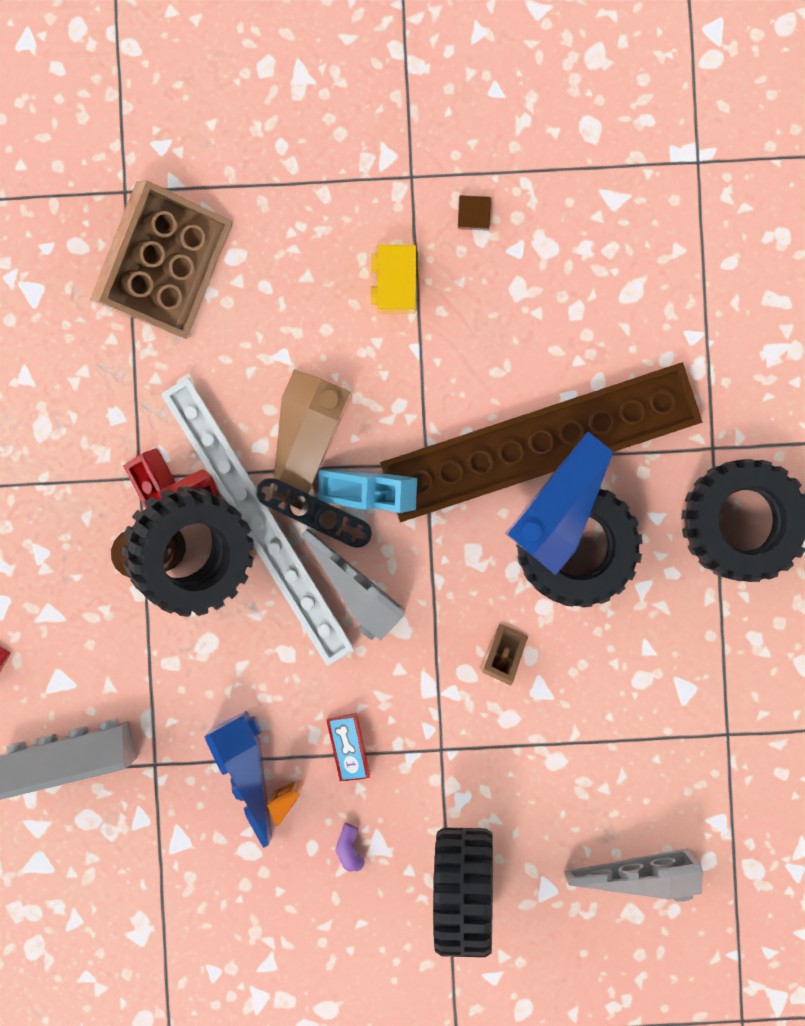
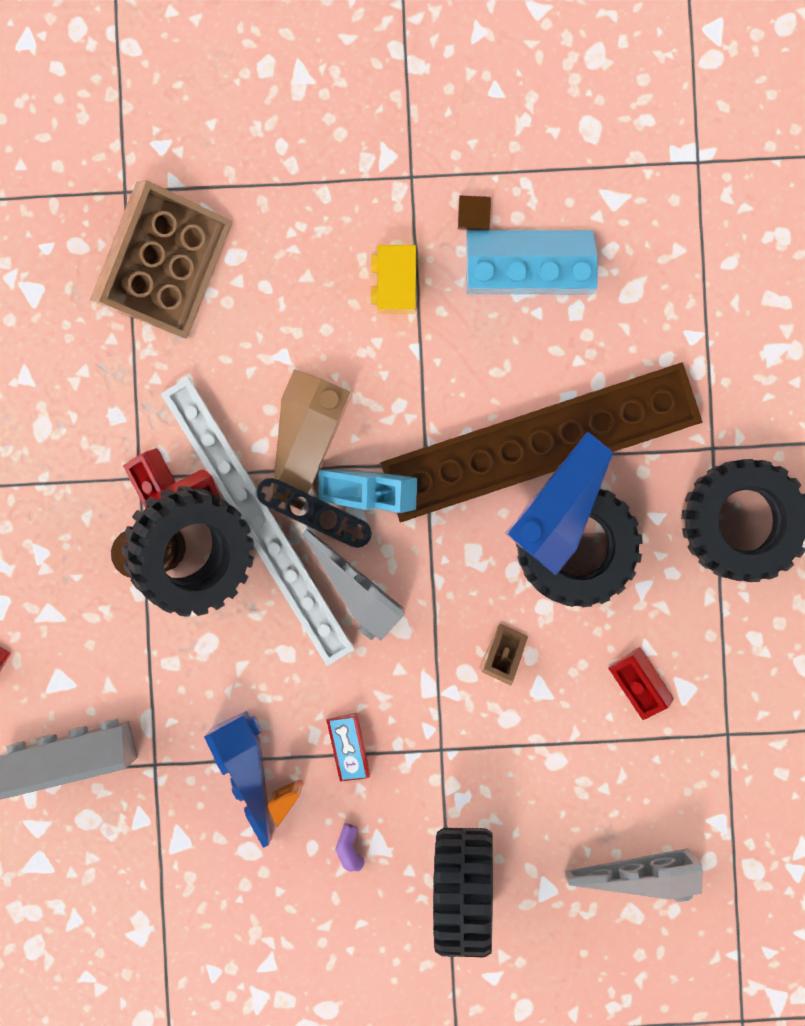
(531, 262): none -> medium azure slope
(641, 684): none -> red slope

